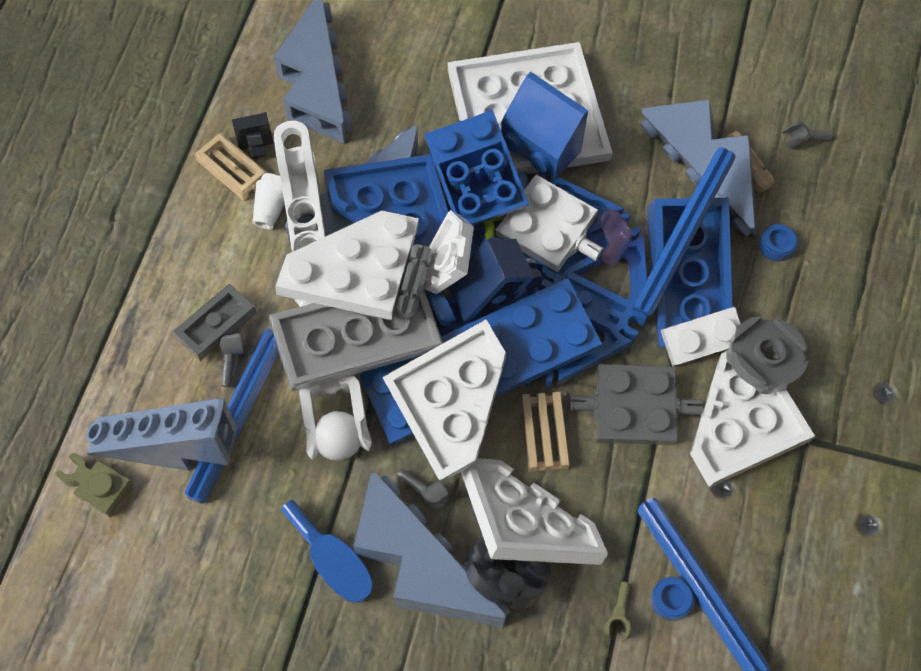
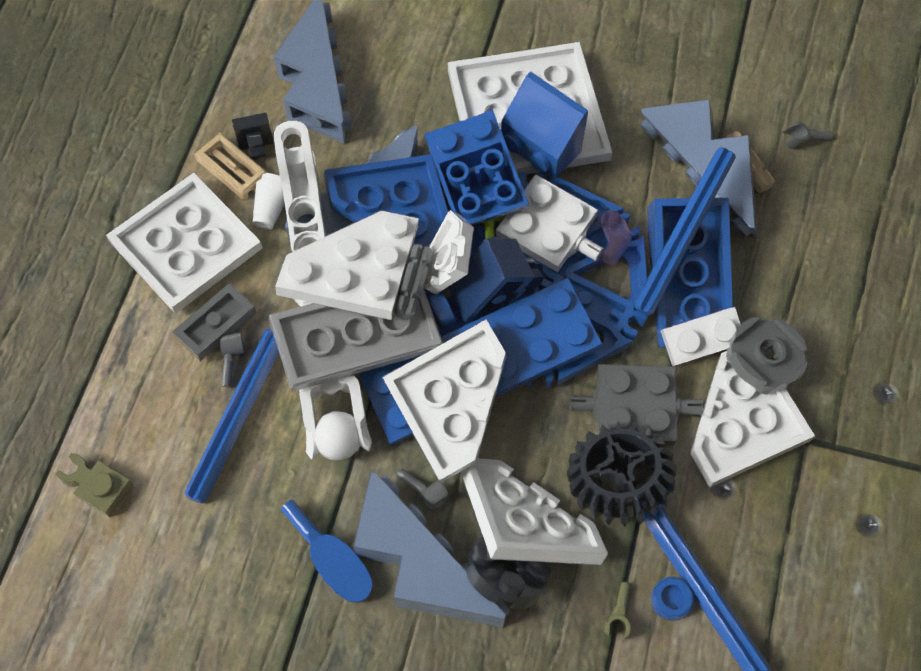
(166, 435): sand blue slope -> none
(184, 242): none -> white plate
(542, 402): tan tile -> none
(607, 490): none -> black gear
(778, 242): blue tile -> none

